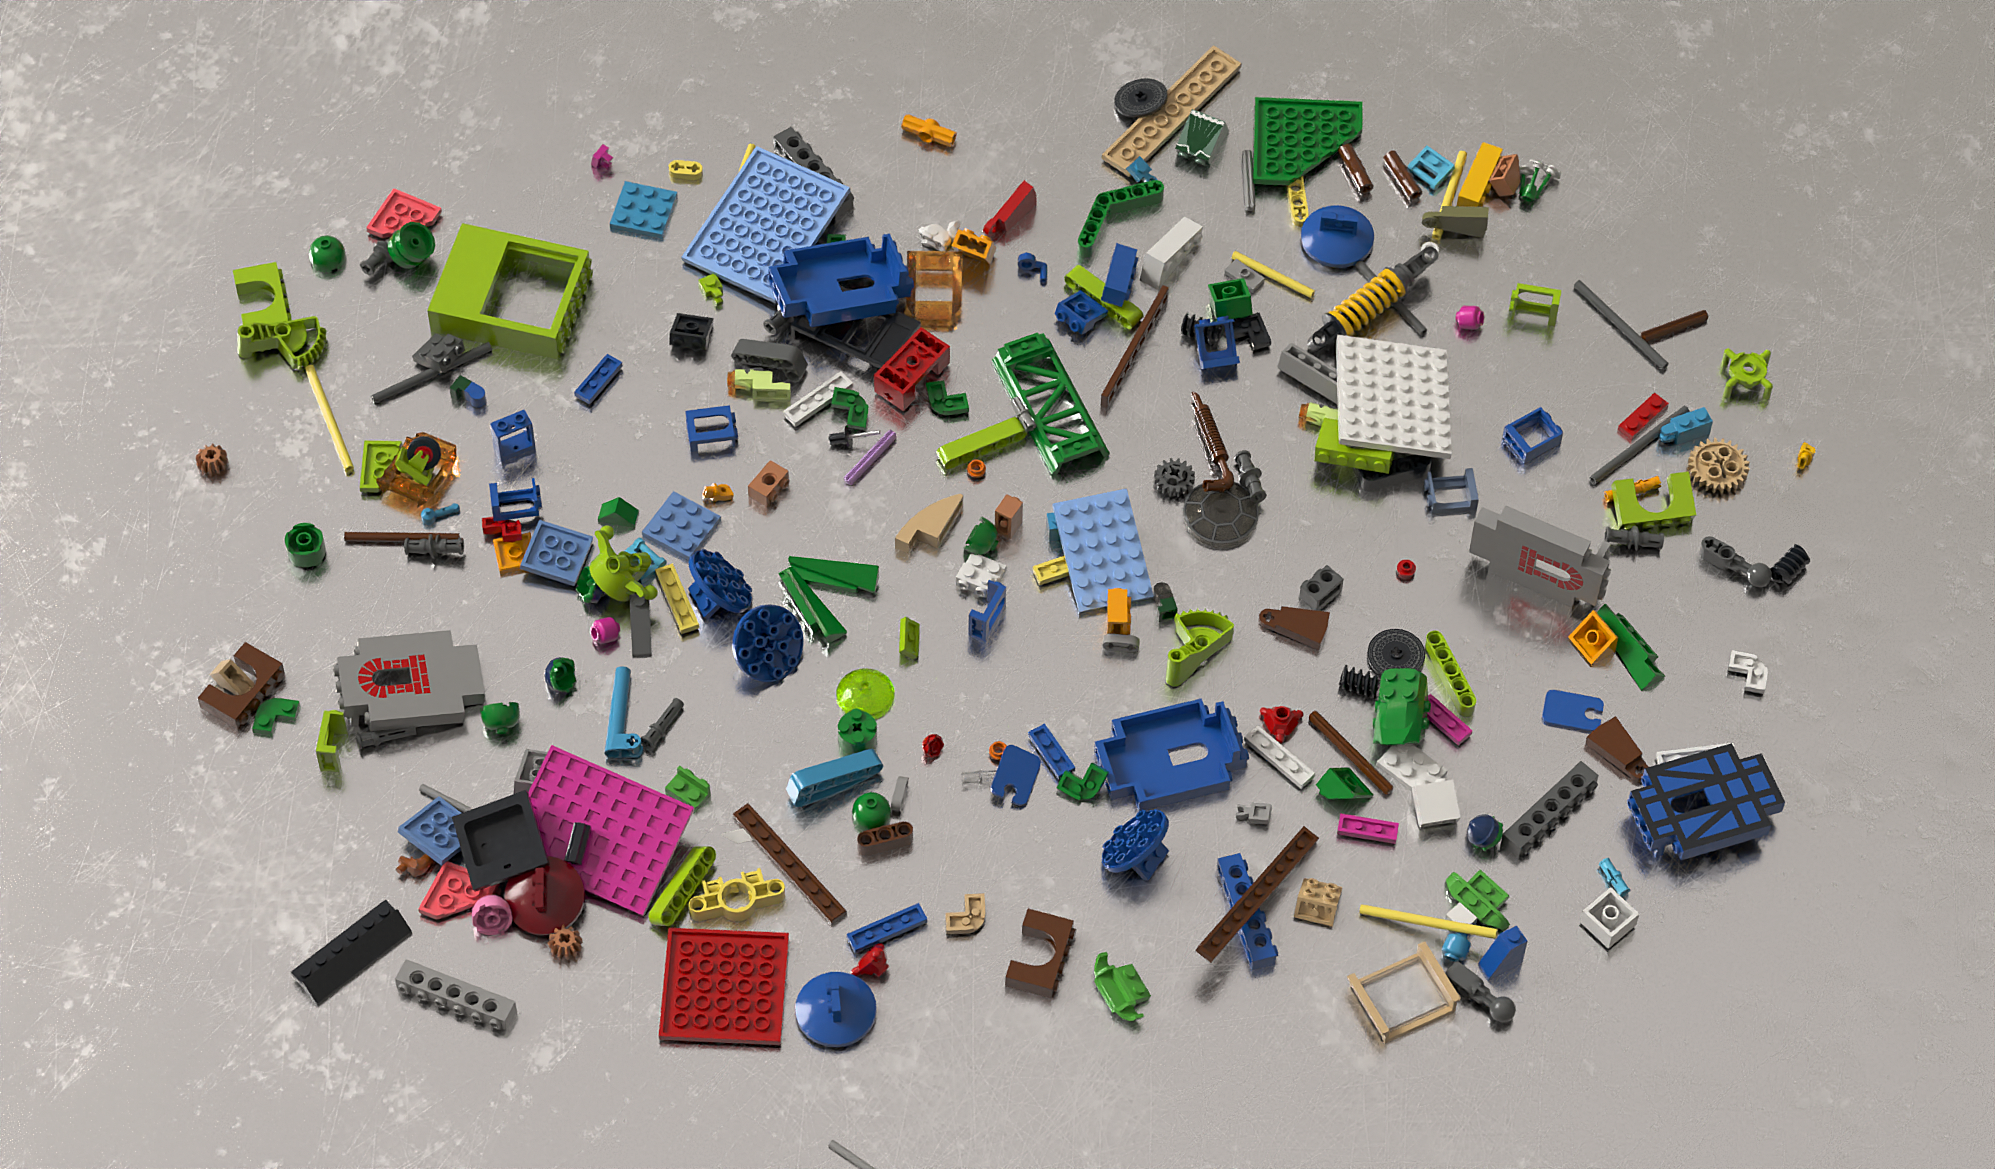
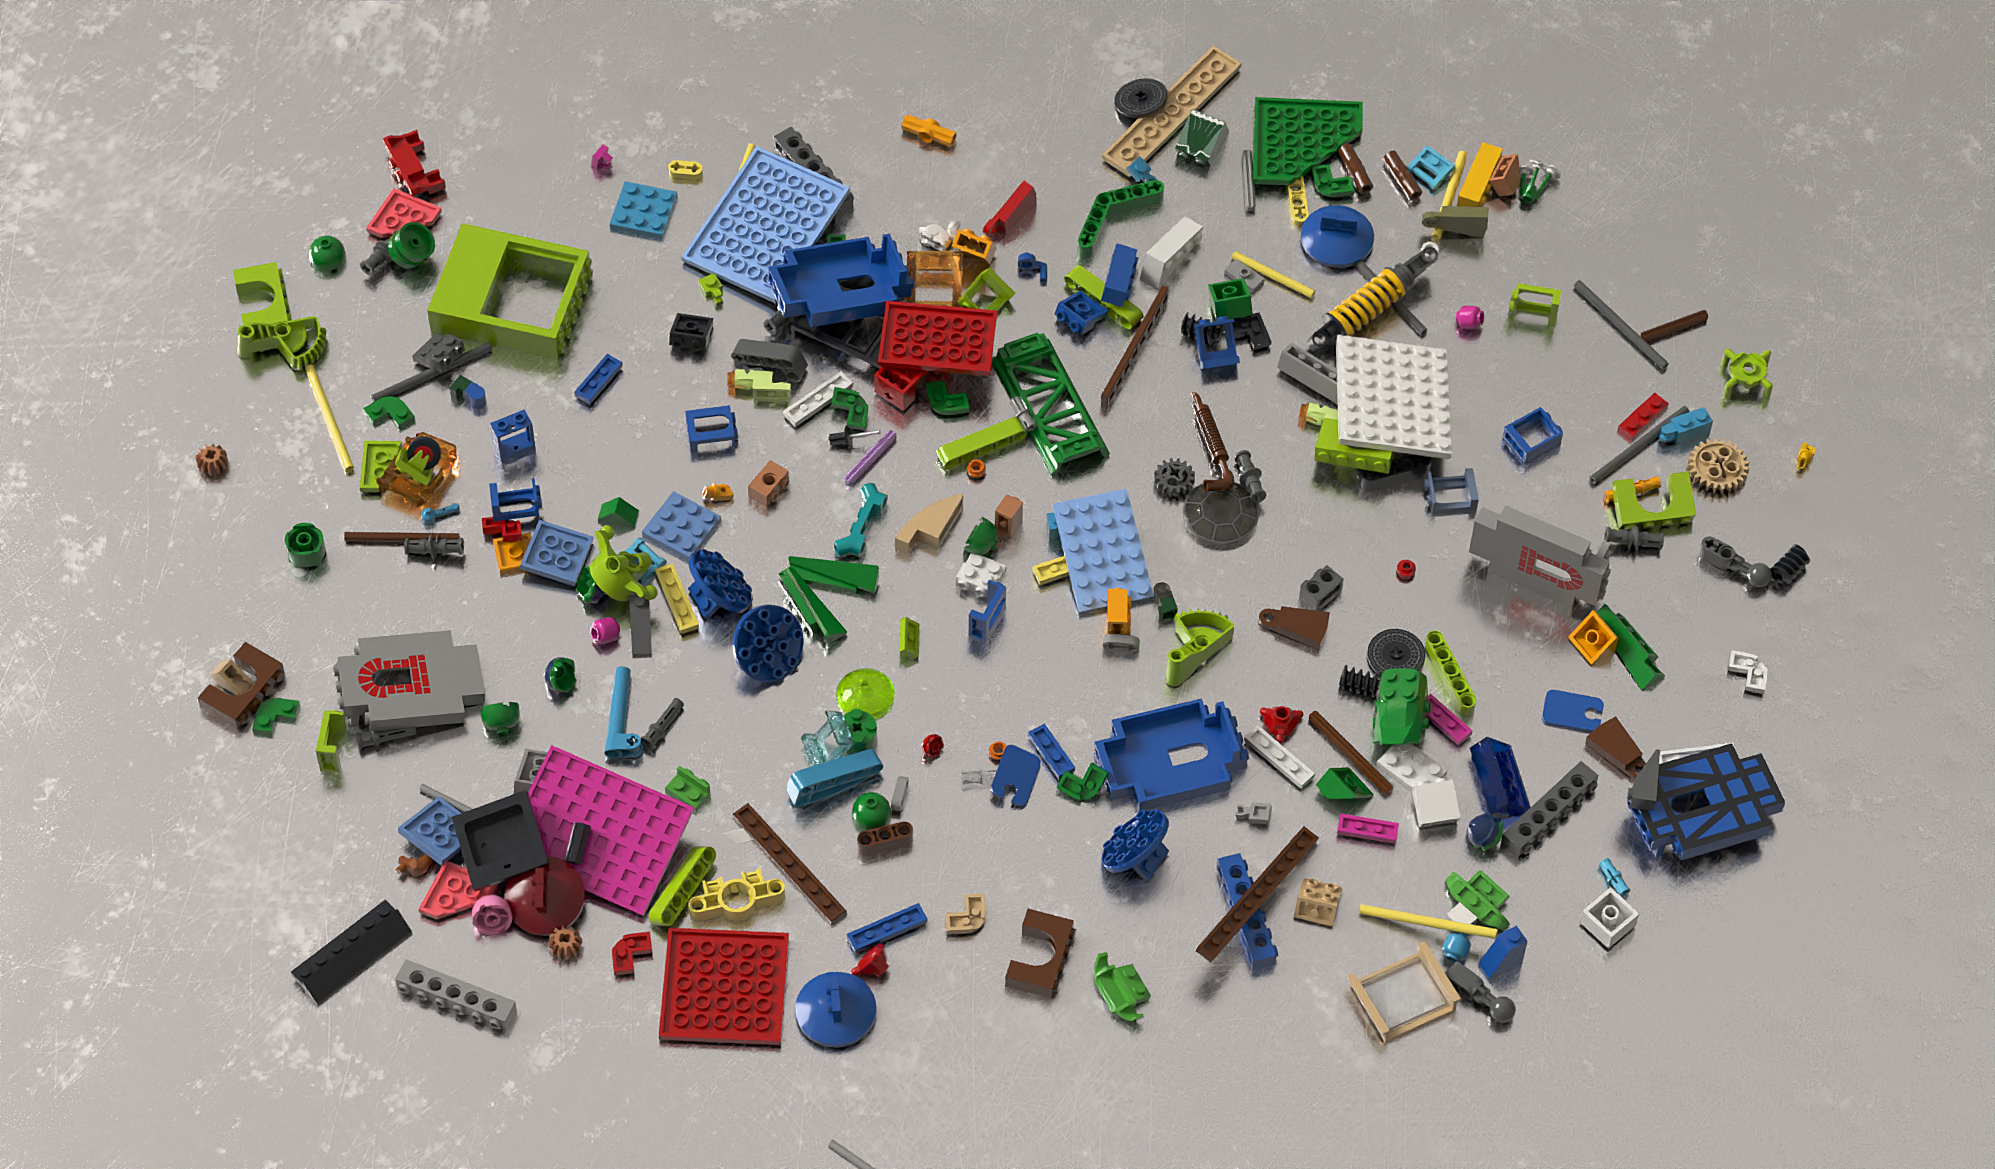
(390, 407): none -> green plate
(408, 167): none -> red bracket
(626, 947): none -> red plate
(814, 742): none -> clear light blue panel
(856, 541): none -> teal plate
(937, 338): none -> red plate
(994, 283): none -> lime panel
(1331, 186): none -> green plate
(1499, 778): none -> clear blue slope
(1644, 786): none -> dark grey slope

